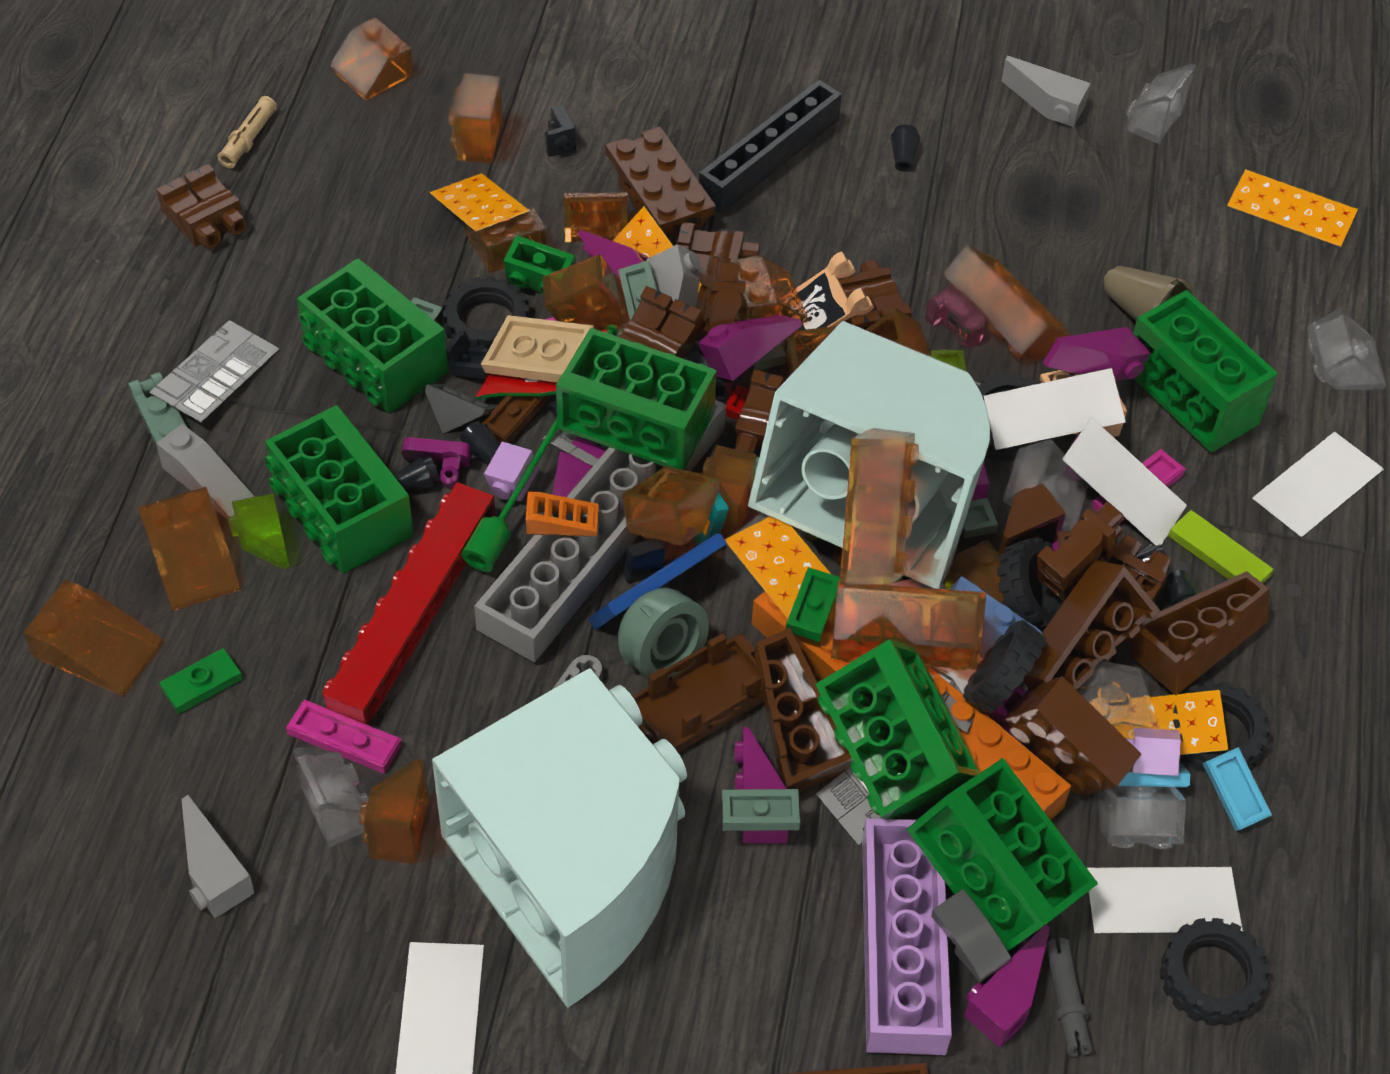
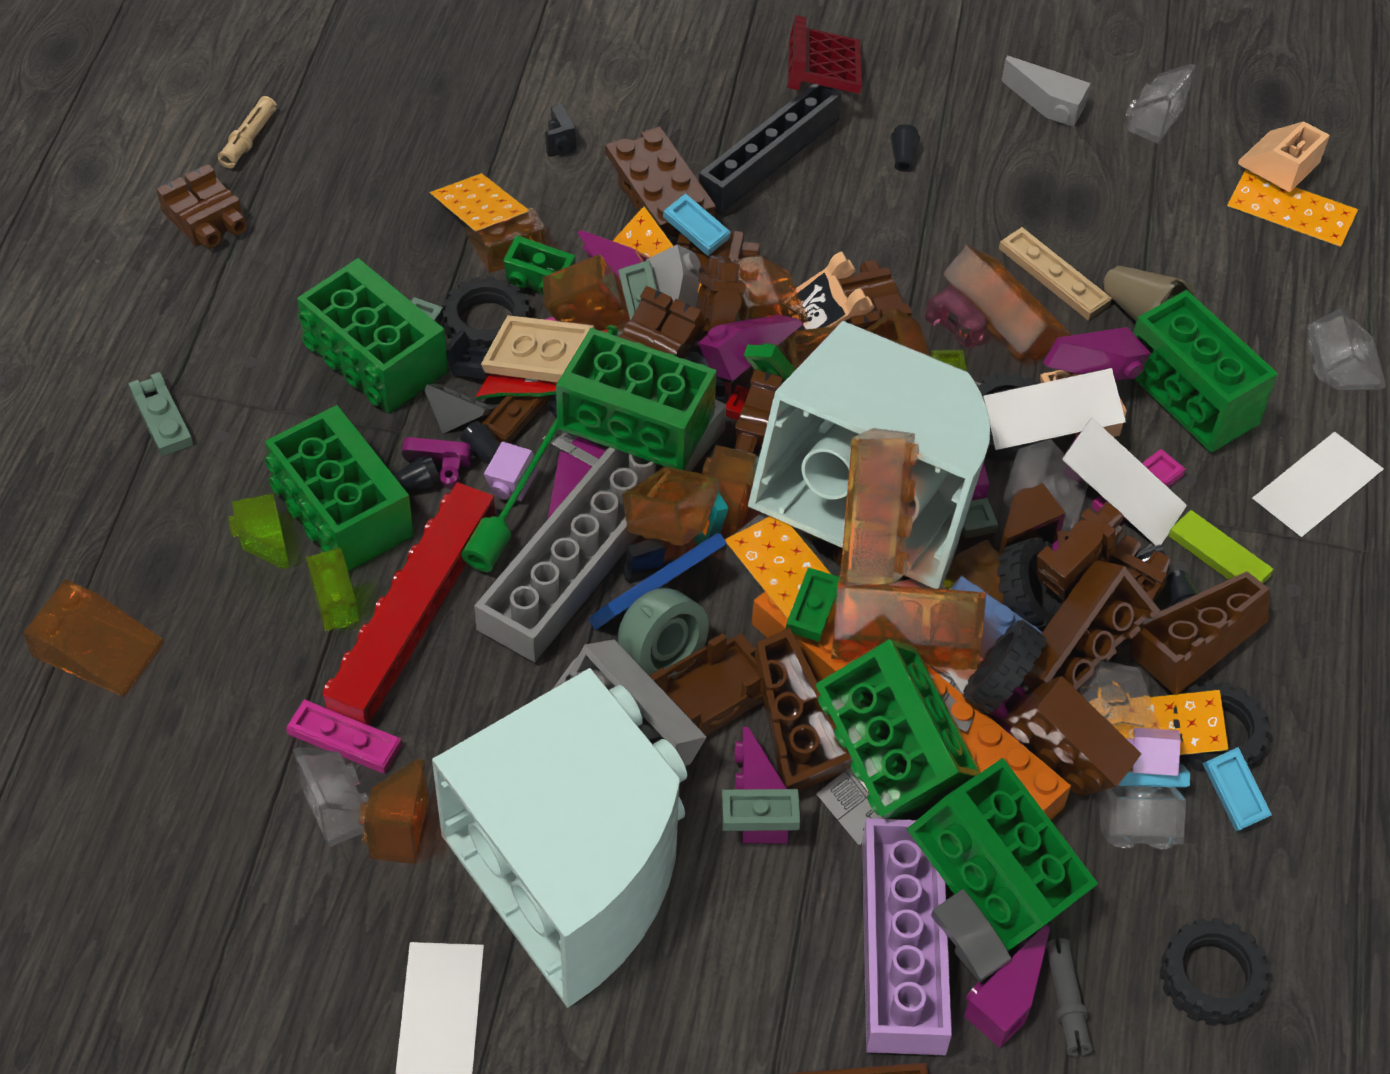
(189, 548): clear orange slope -> none
(198, 466): light grey slope -> none
(200, 681): green plate -> none
(214, 370): light grey sticker -> none
(214, 870): light grey slope -> none
(332, 589): none -> clear neon green slope
(372, 59): clear orange slope -> none
(476, 118): clear orange brick -> none
(546, 524): orange slope -> none
(595, 213): clear orange slope -> none
(659, 713): none -> light grey brick
(696, 224): none -> medium azure tile
(769, 360): none -> green plate
(803, 58): none -> dark red fence
(1055, 273): none -> tan tile
(1161, 898): white sticker -> none
(1286, 154): none -> light nougat slope

